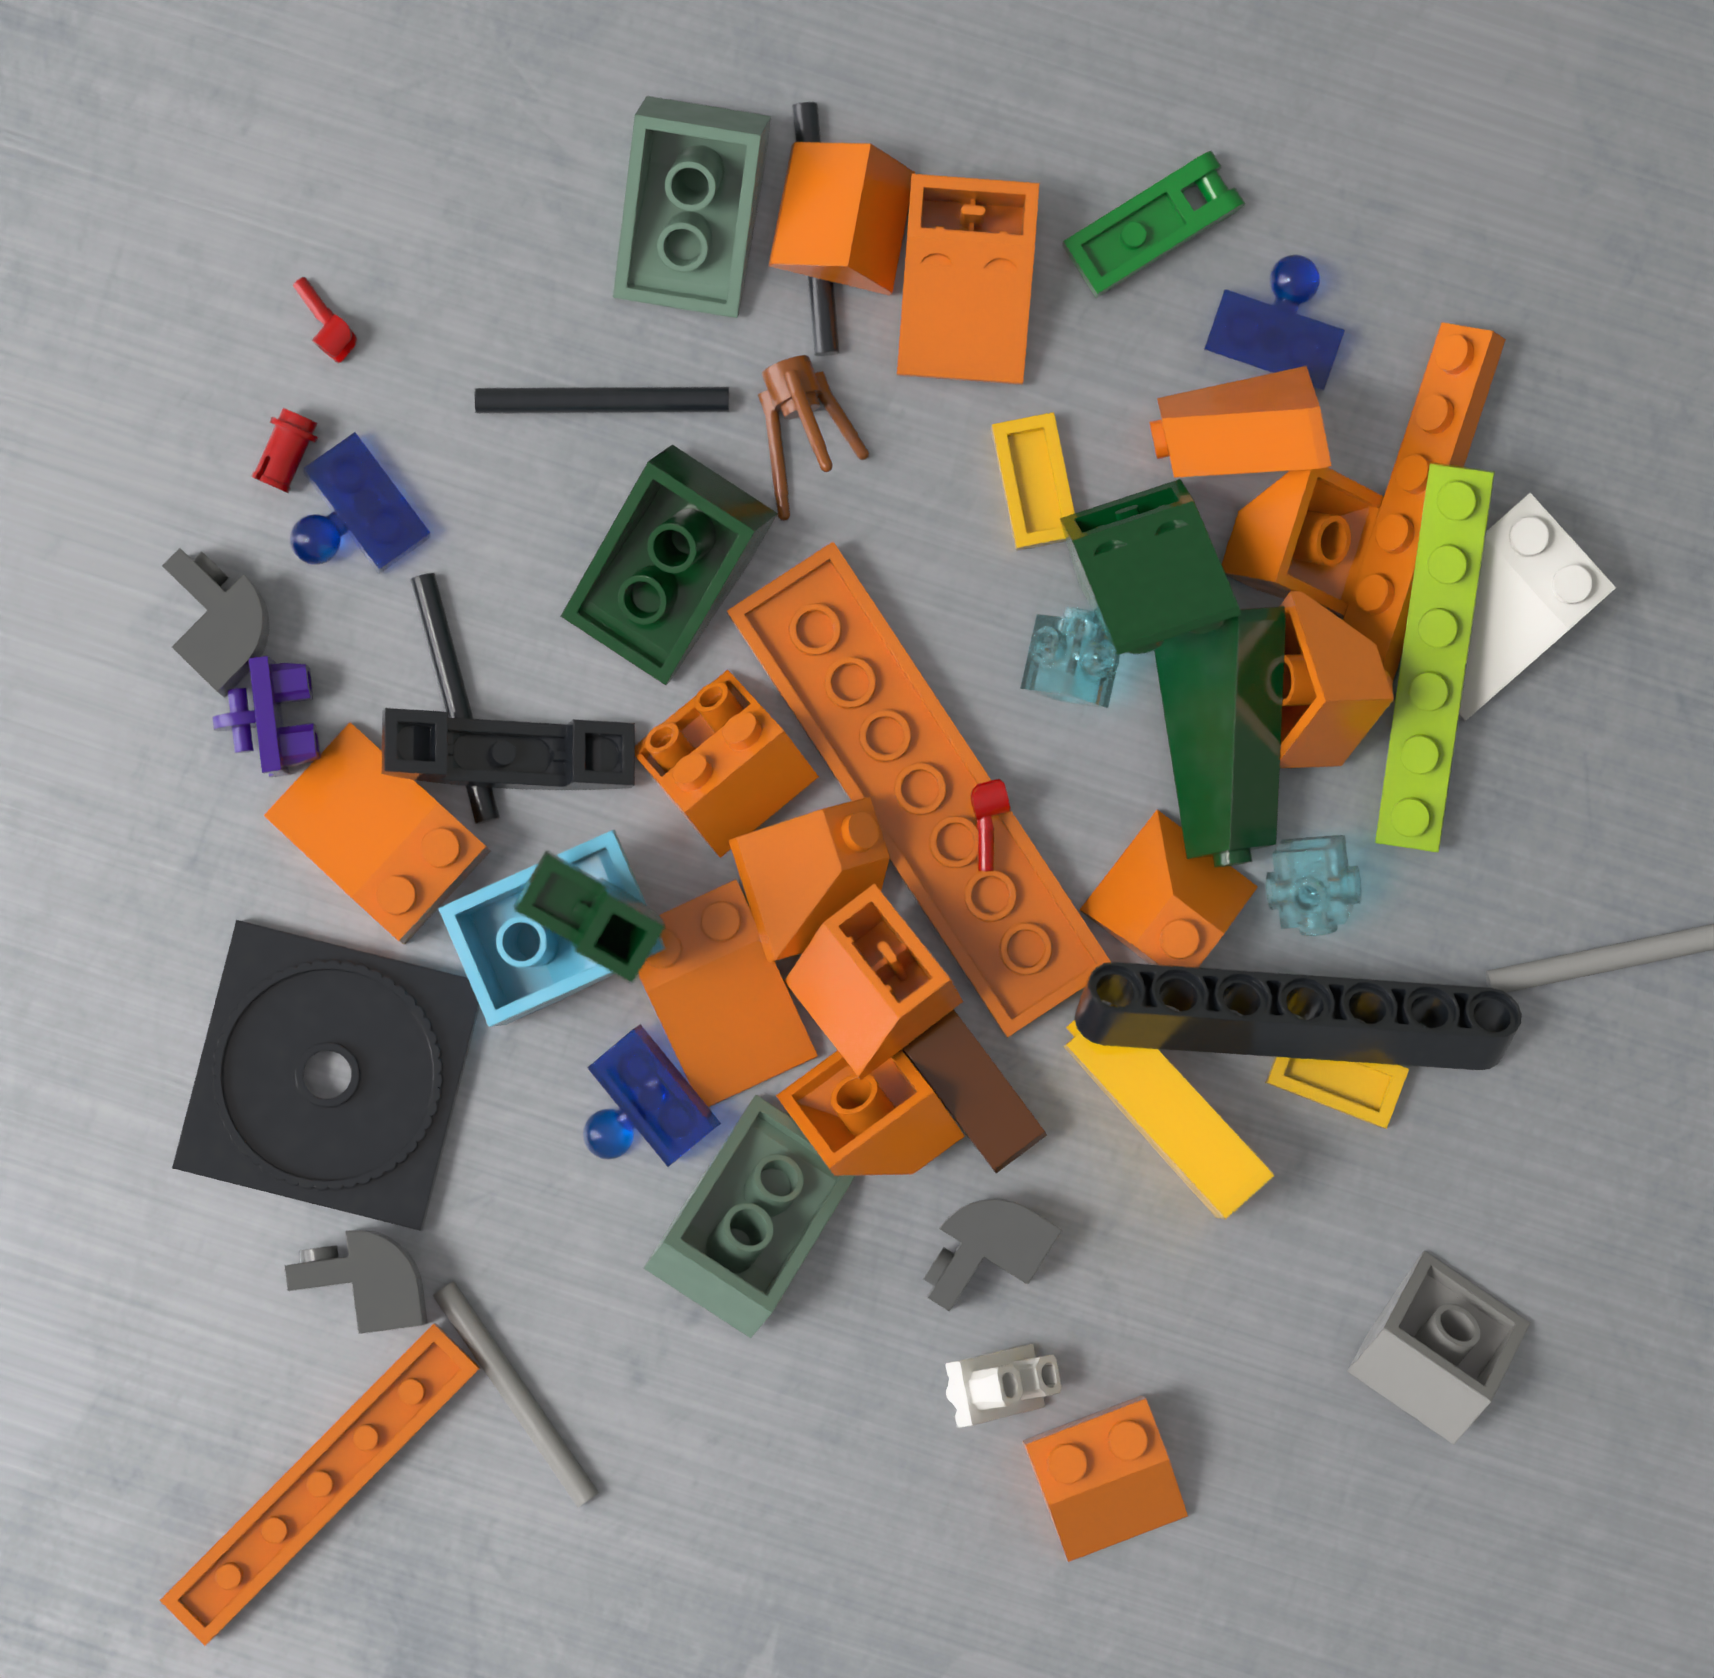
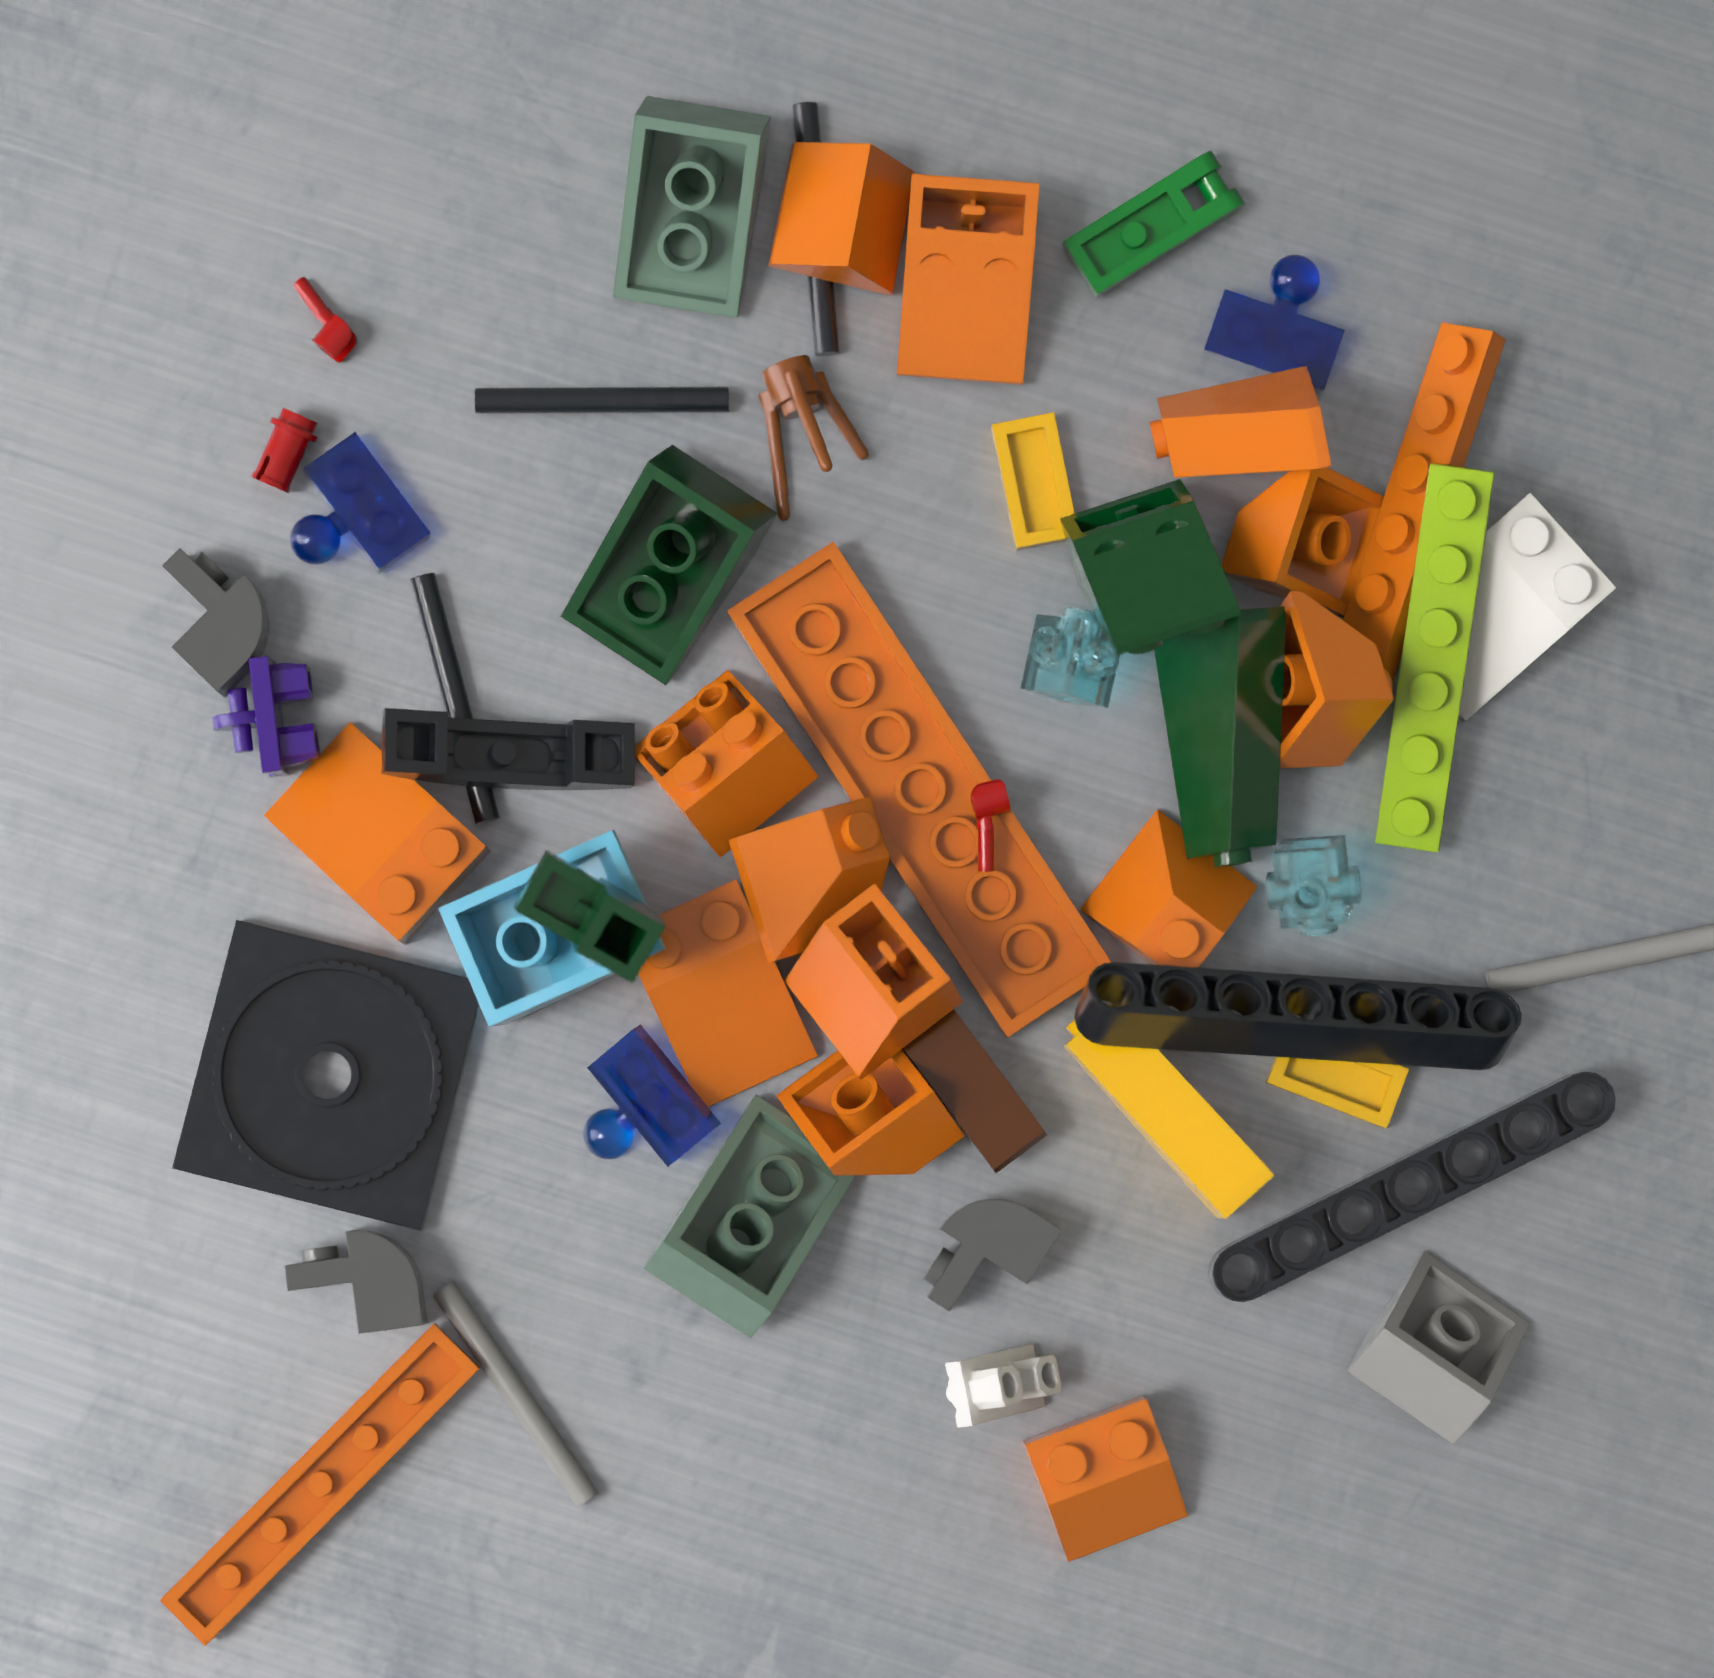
(1442, 1181): none -> black beam

